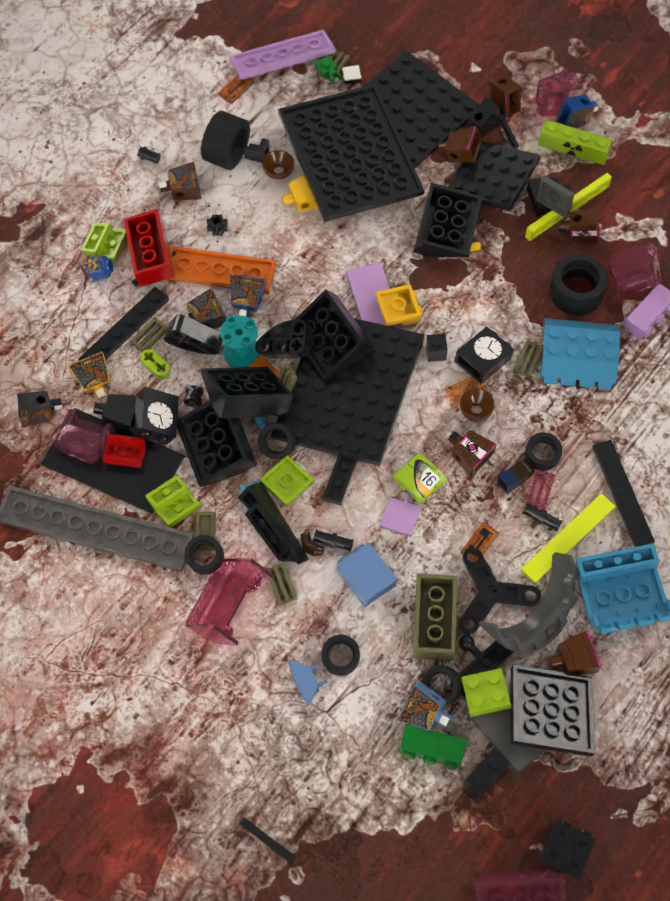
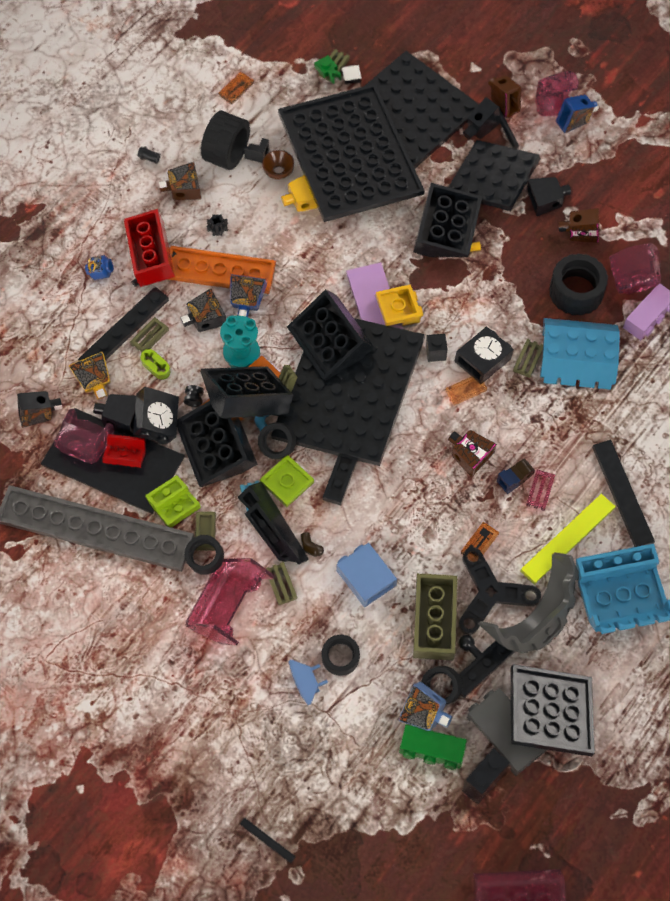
(104, 241): lime slope -> none
(193, 336): black beam -> none
(282, 54): lavender tile -> none
(286, 334): black beam -> none
(333, 540): black pin -> none
(400, 515): lavender piece -> none
(419, 478): lime slope -> none
(462, 145): reddish brown torso -> none
(480, 398): reddish brown piece -> none
(486, 692): lime plate -> none
(542, 517): black pin -> none
(548, 439): black tyre -> none
(555, 196): dark grey tile -> none
(567, 848): black bracket -> none
(575, 142): lime brick -> none
(577, 655): reddish brown torso -> none
(579, 199): neon yellow tile -> none

